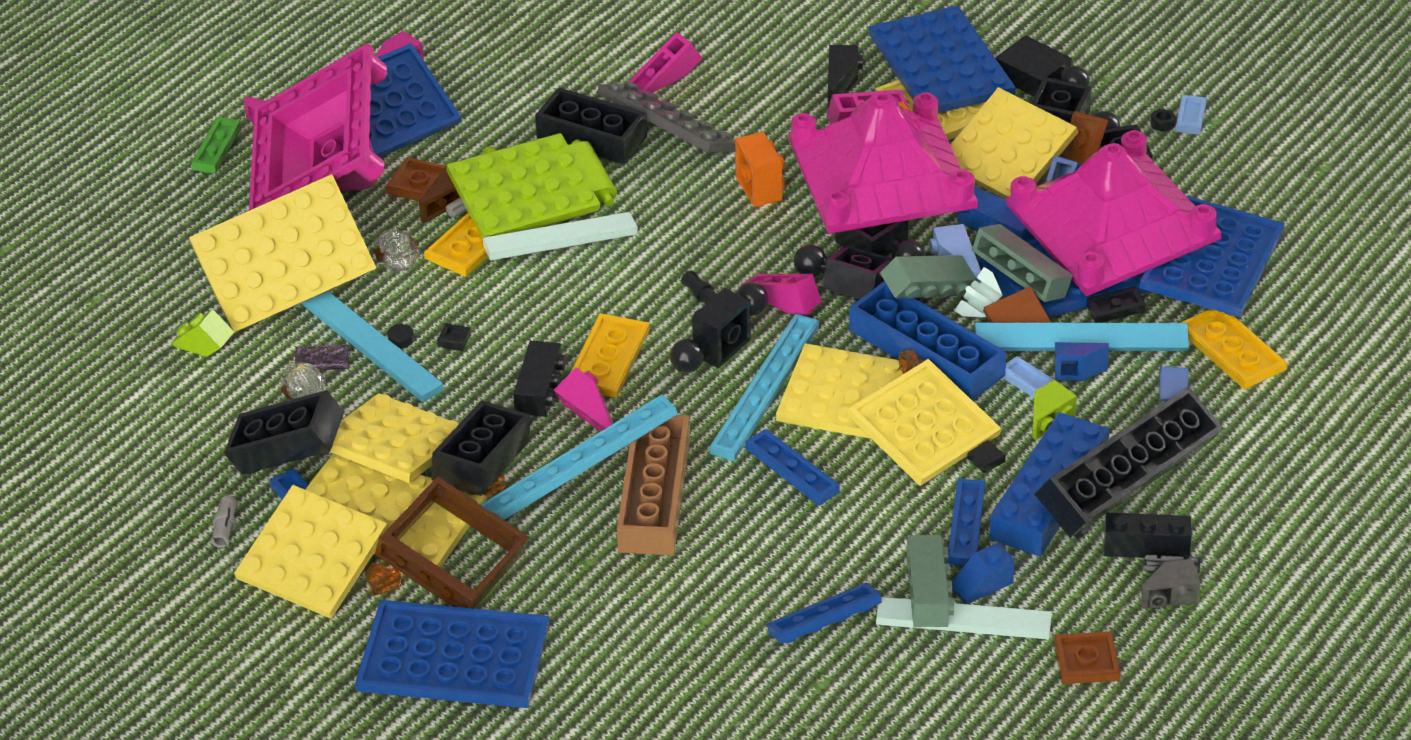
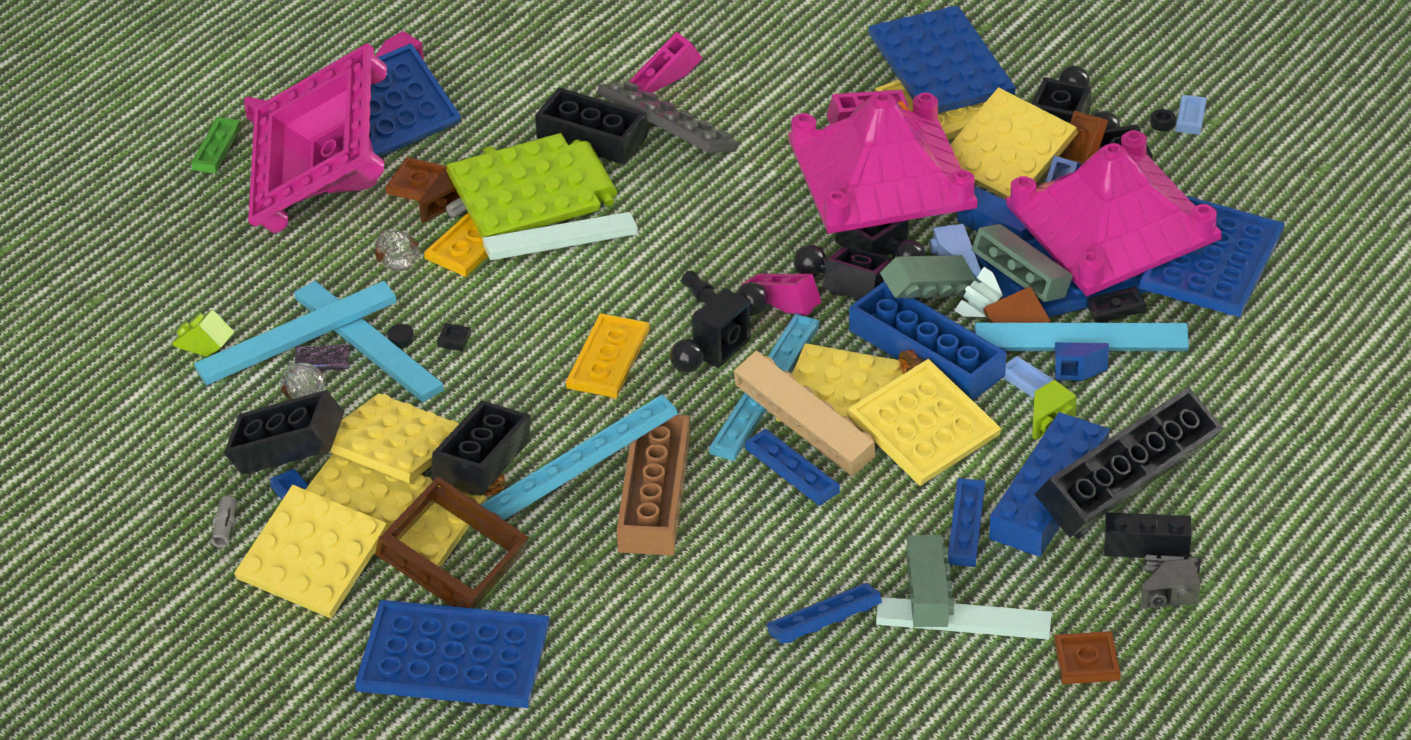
(282, 253): light yellow plate -> none
(295, 332): none -> medium azure tile
(382, 579): clear orange tile -> none
(539, 378): black brick -> none
(584, 398): dark pink slope -> none
(759, 169): orange brick -> none
(805, 413): none -> tan brick
(843, 68): black slope -> none
(984, 574): blue slope -> none
(986, 456): black tile -> none
(1030, 62): black brick -> none
(1172, 381): slope -> none
(1234, 348): yellow tile -> none

